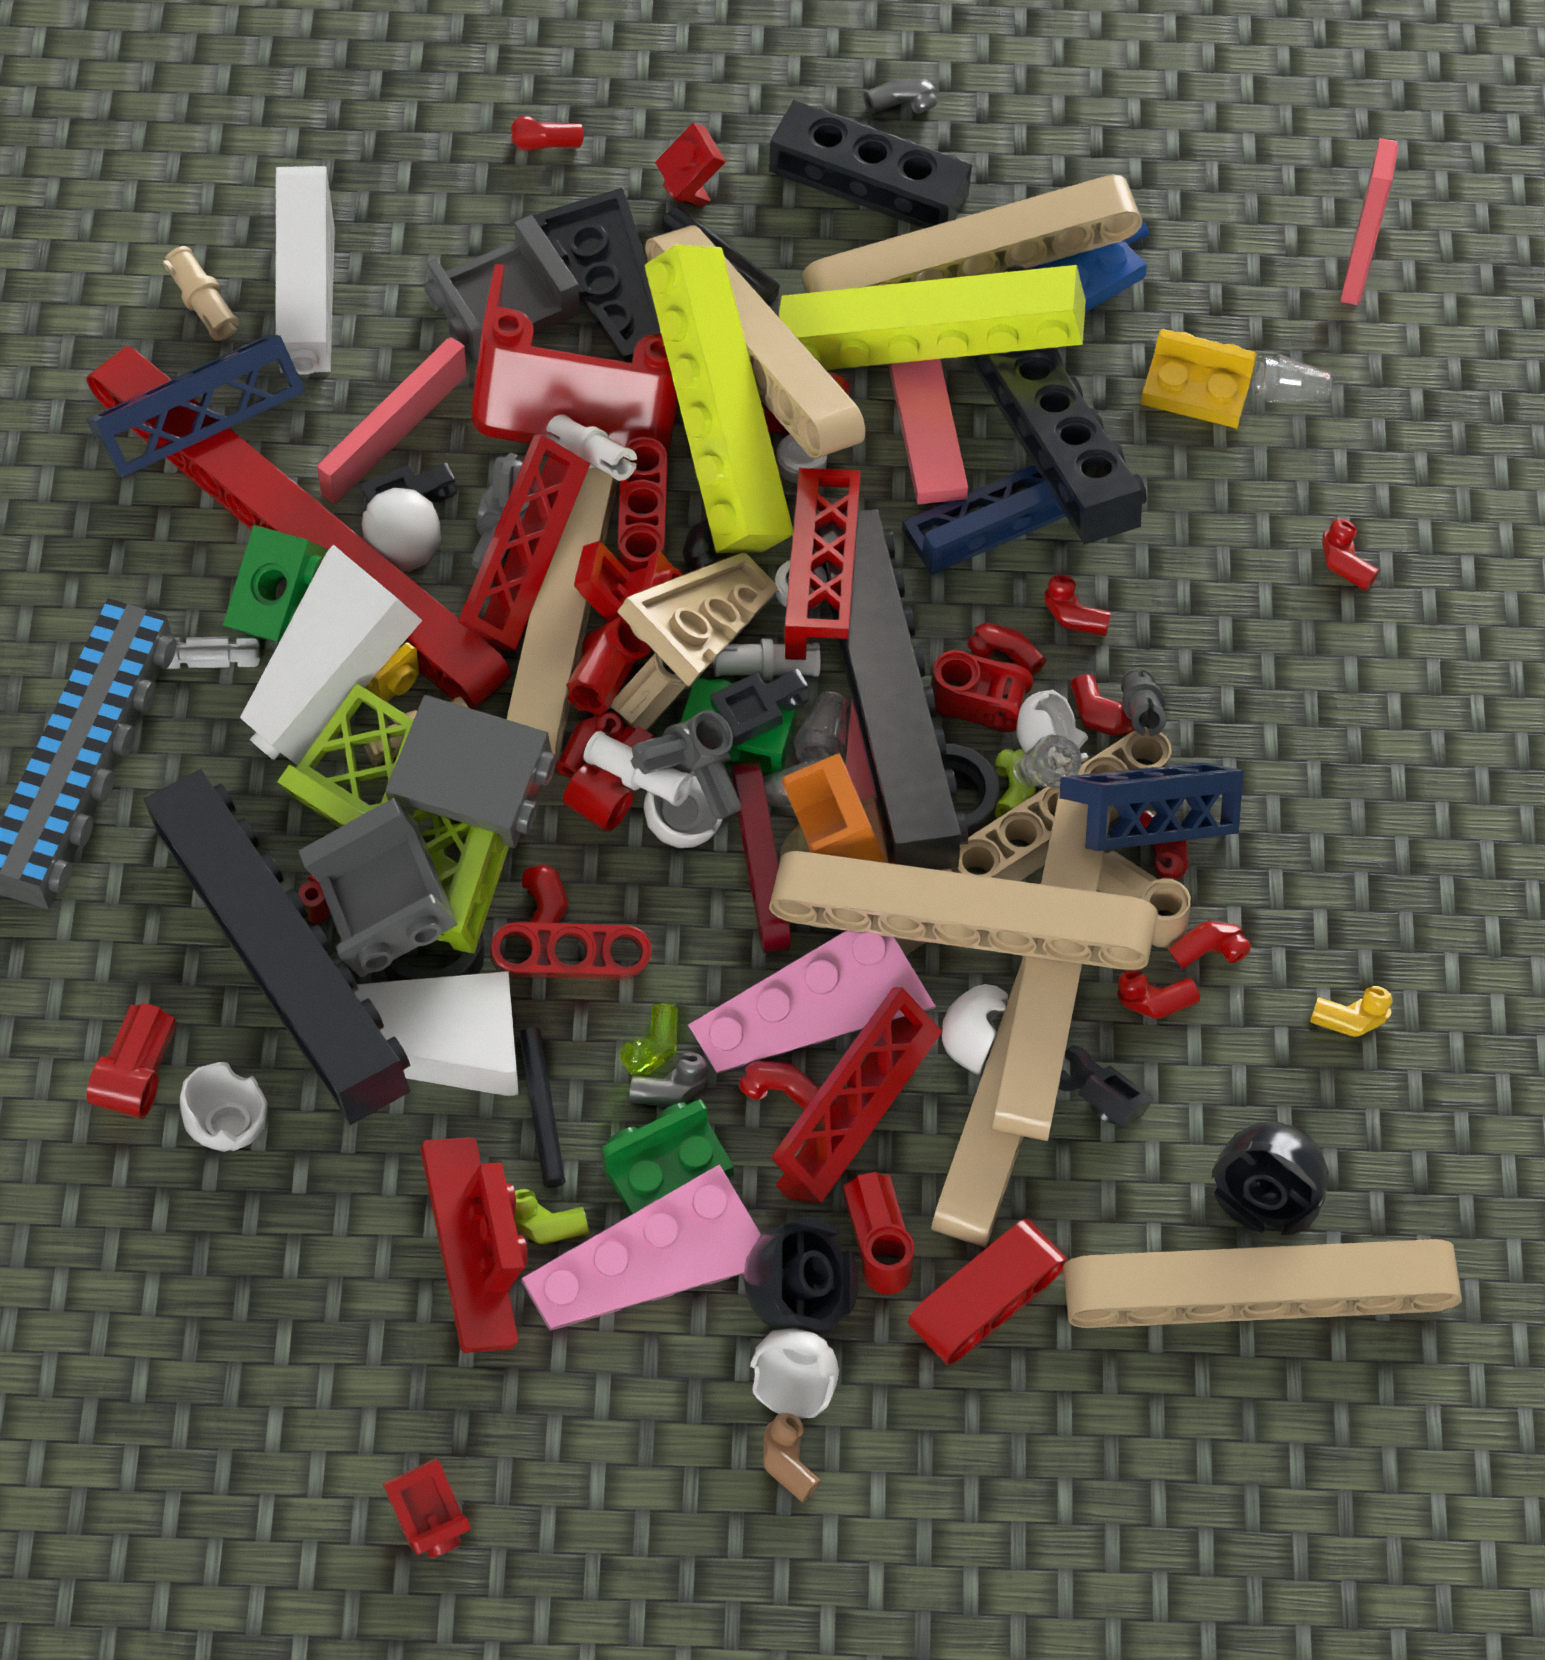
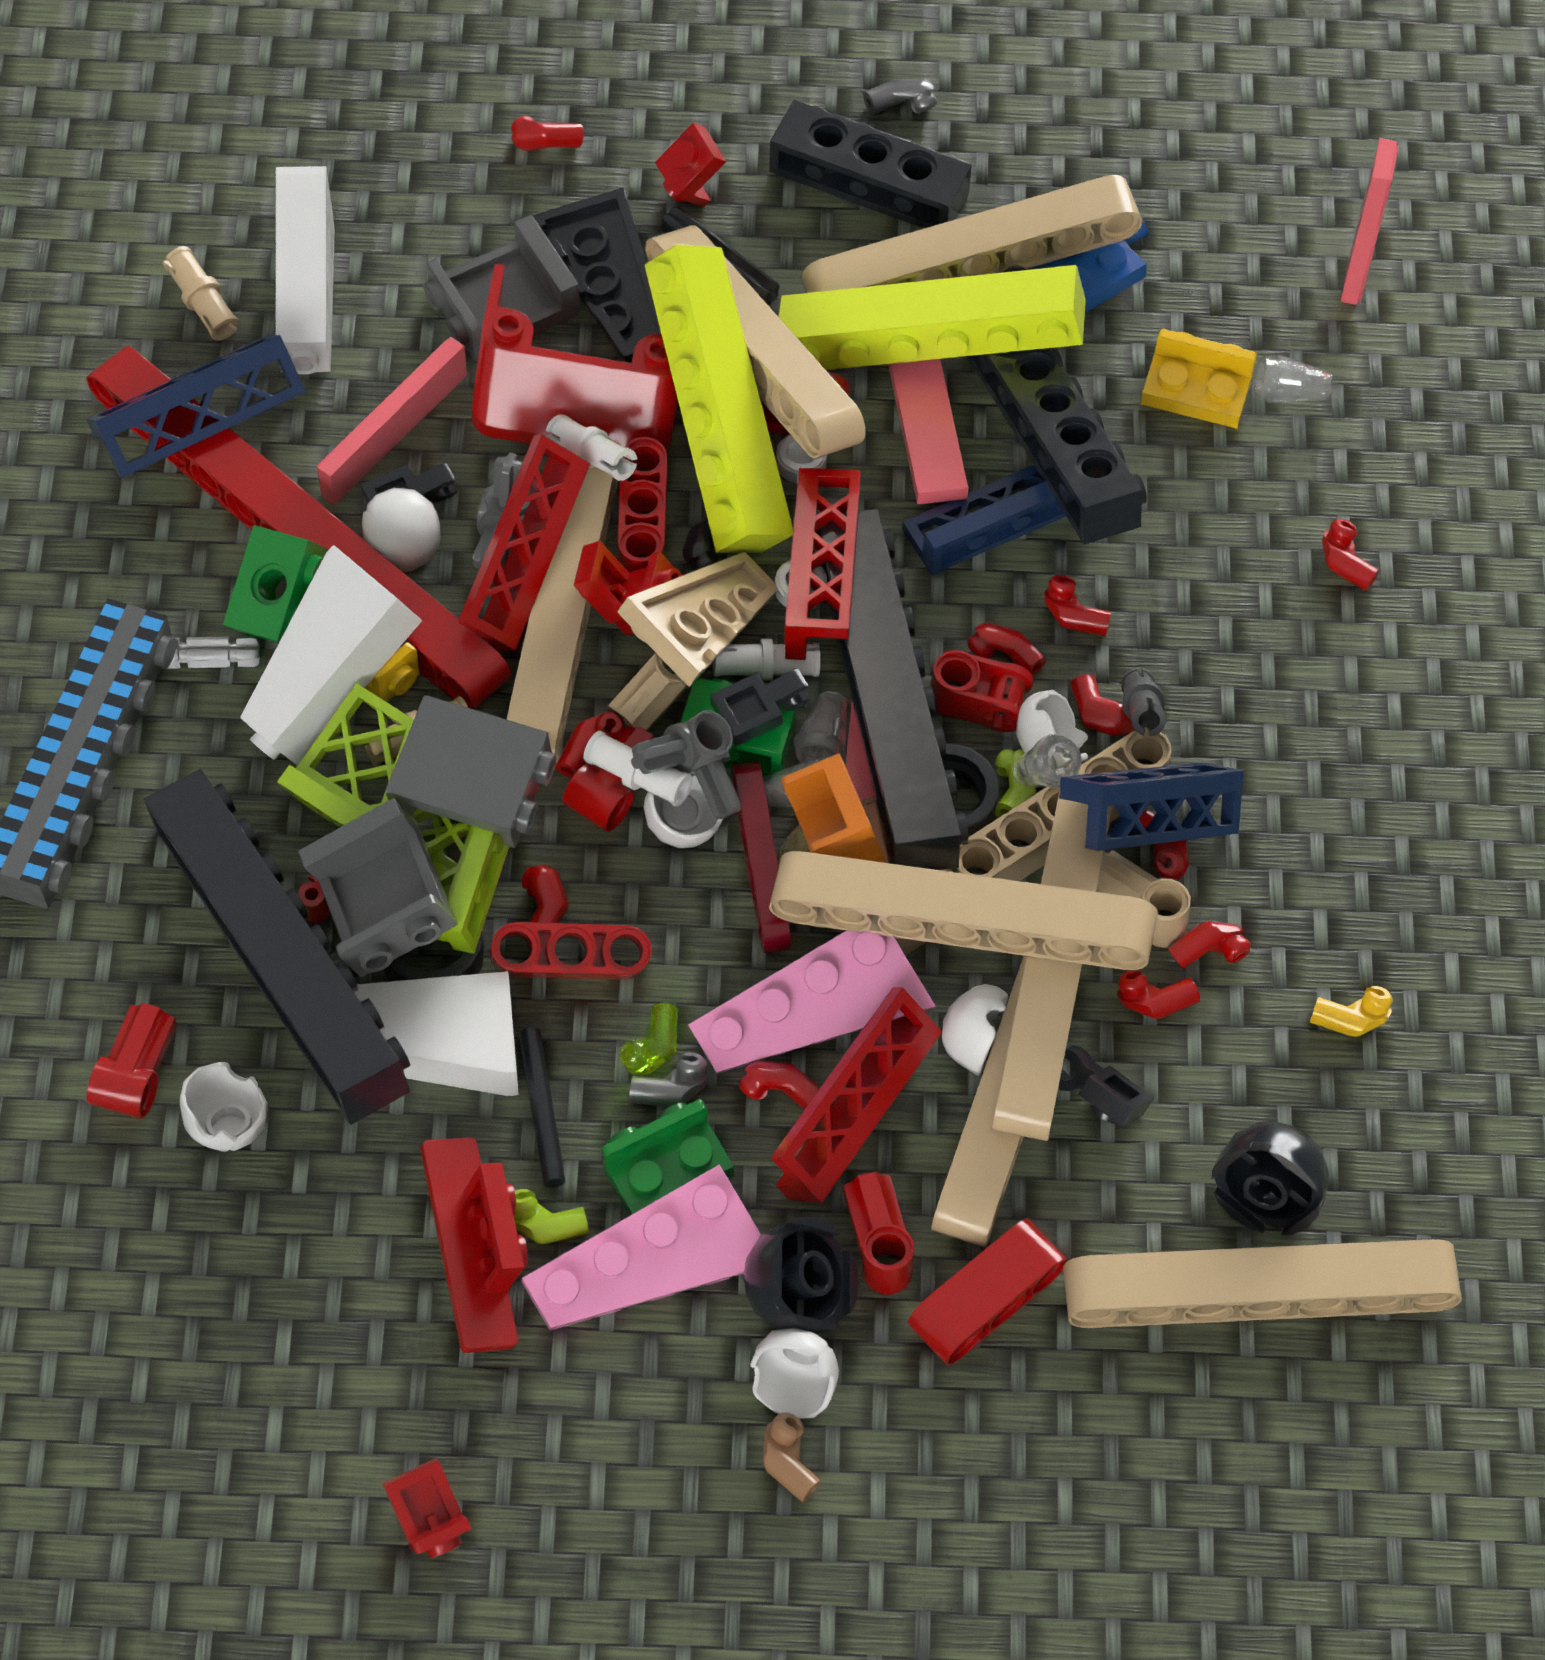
(604, 665): red piece -> none

